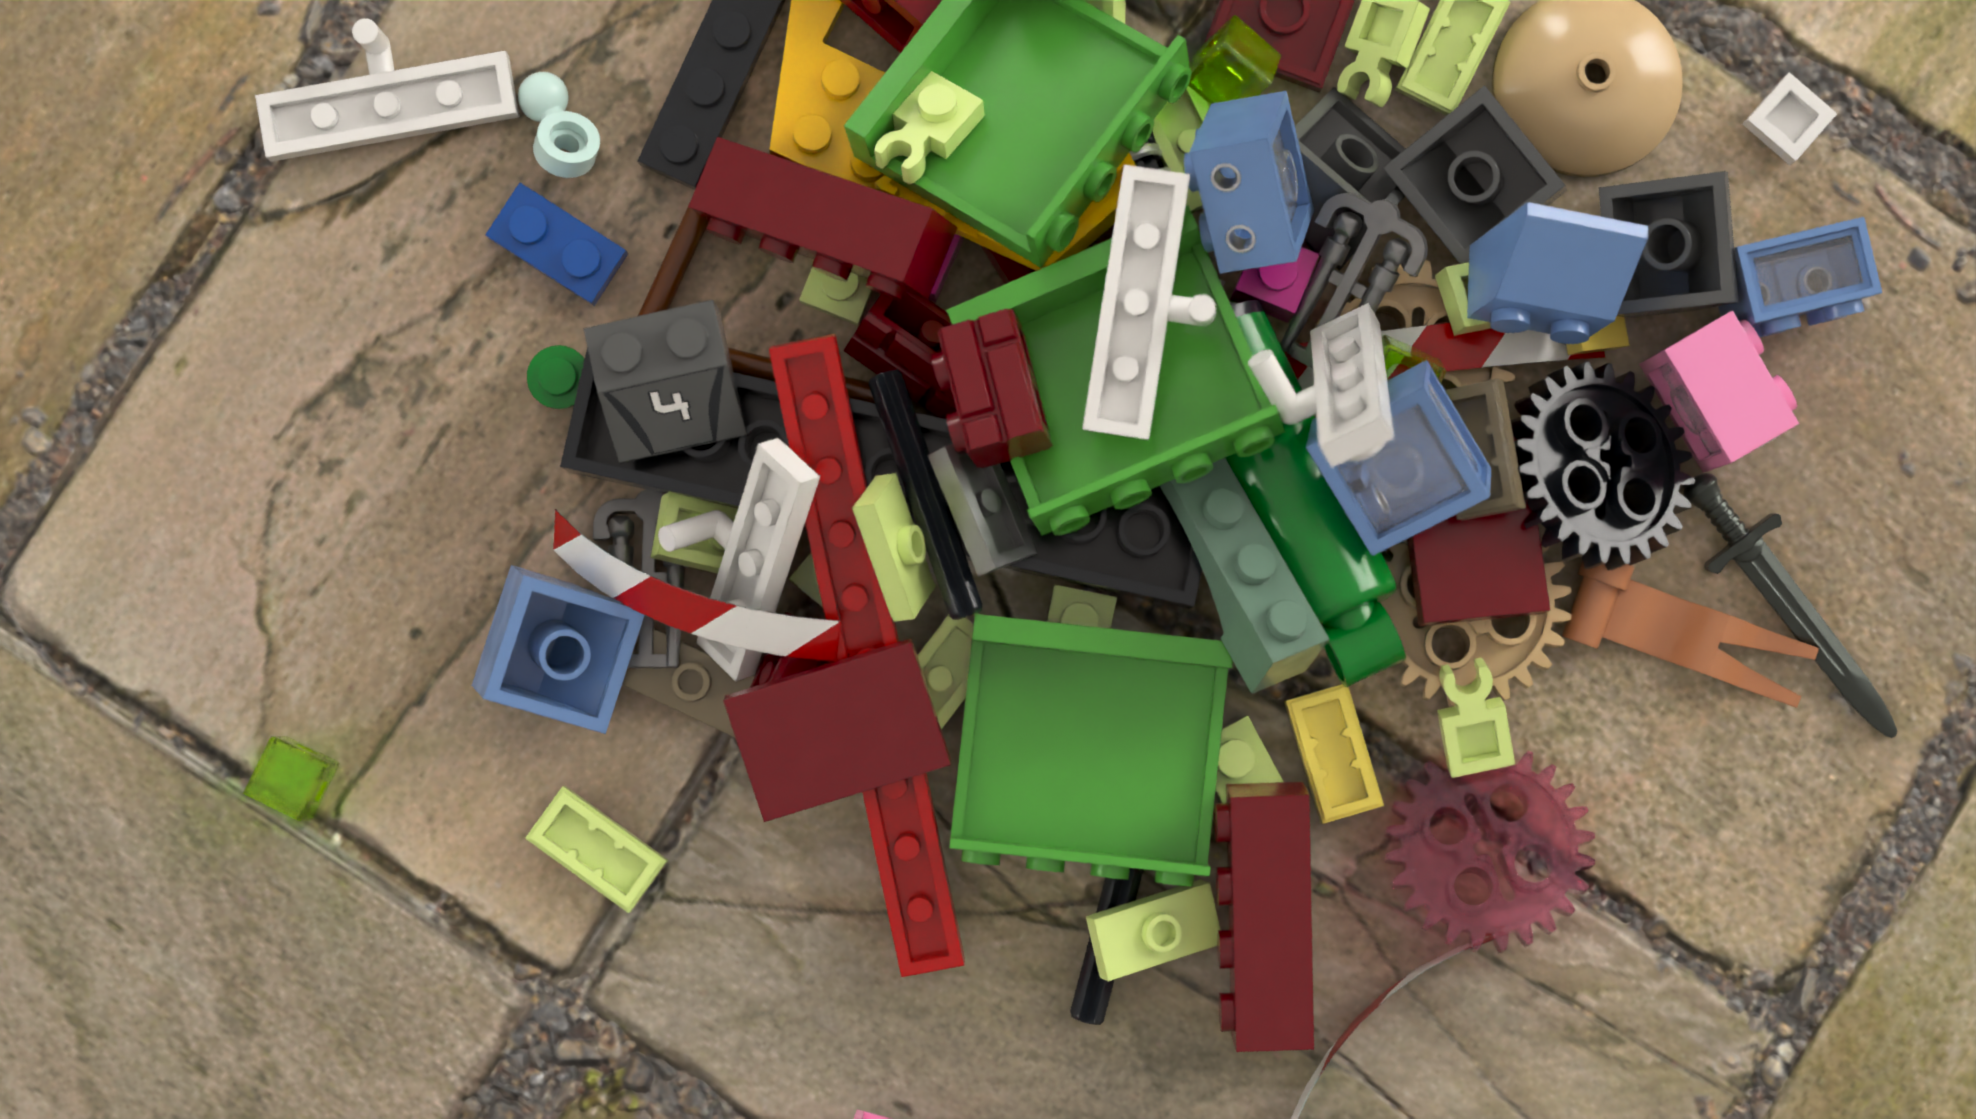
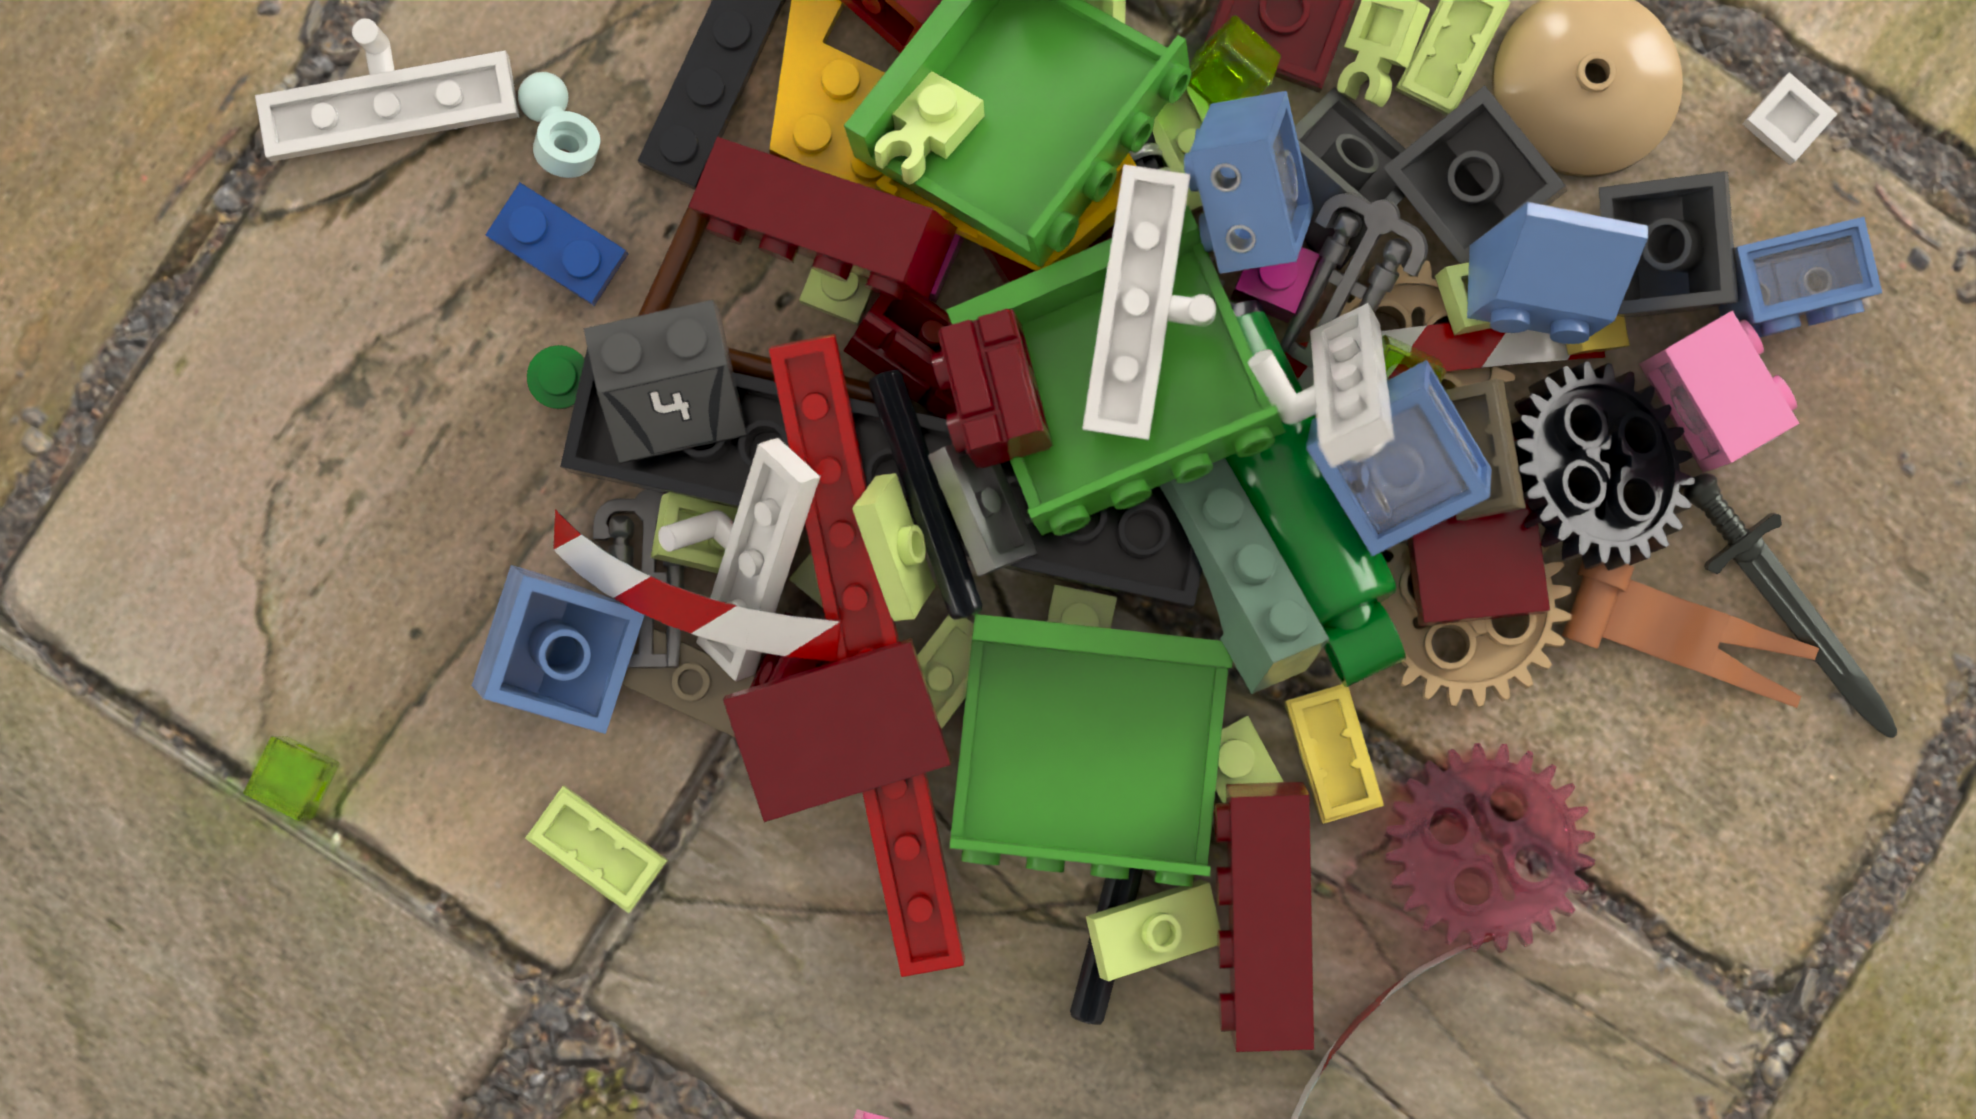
(1474, 729): yellowish green plate -> none

